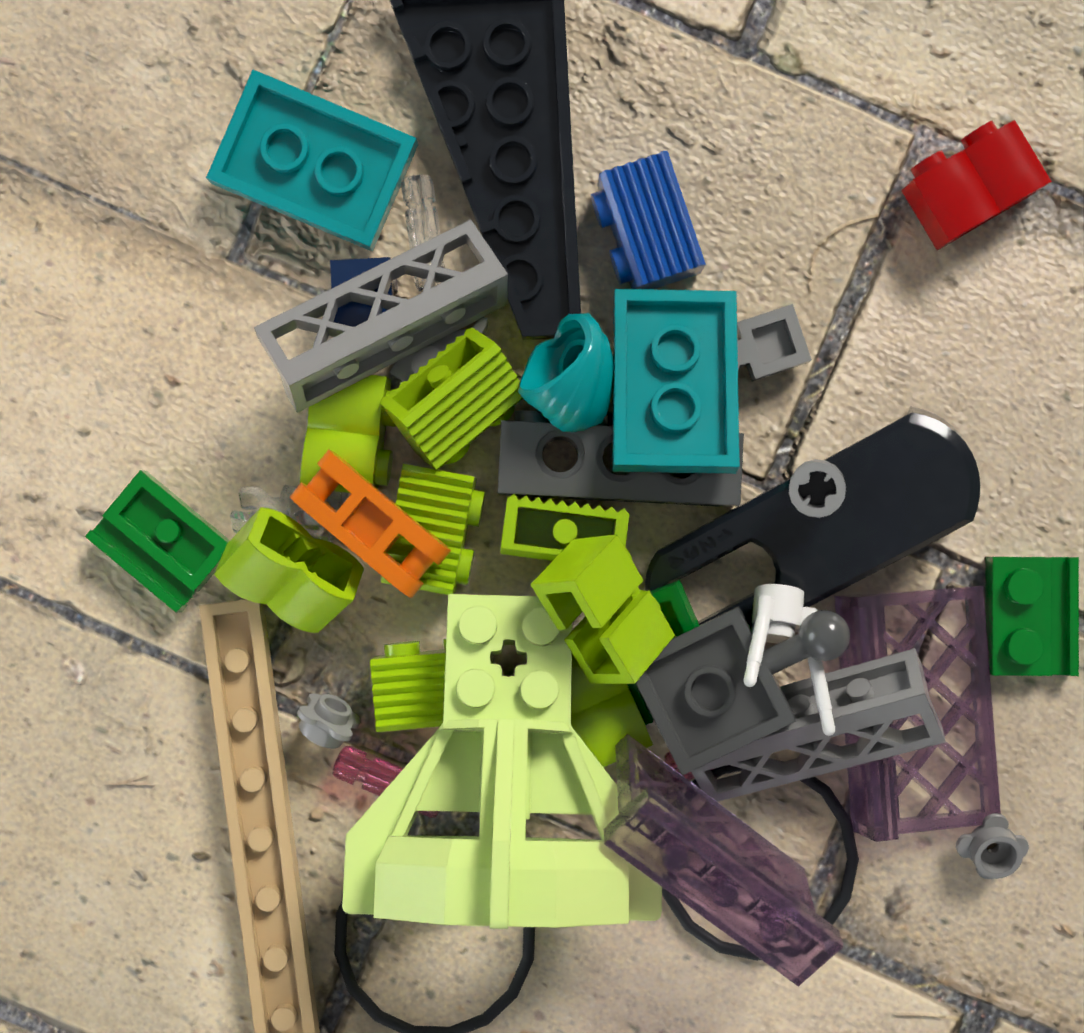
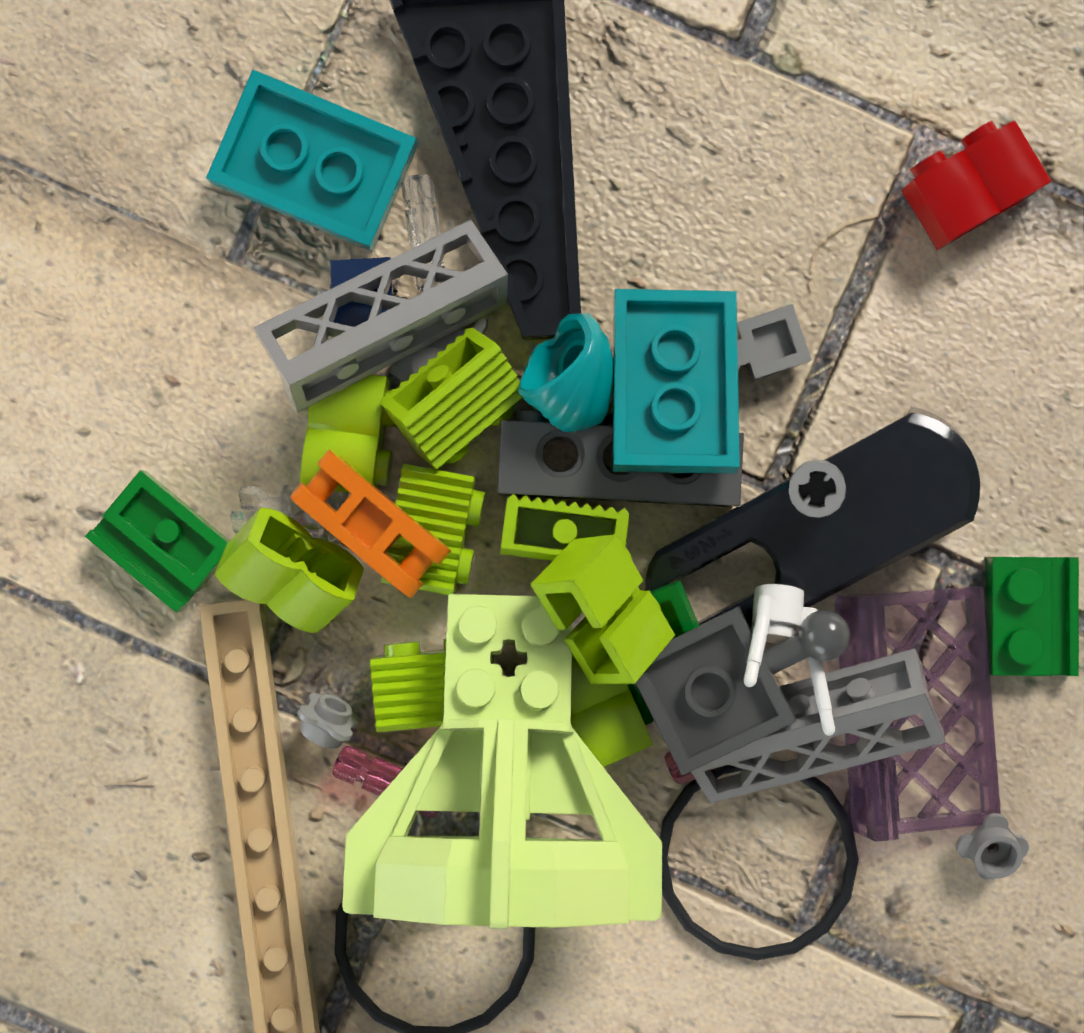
(648, 223): blue brick -> none
(717, 865): clear purple fence -> none

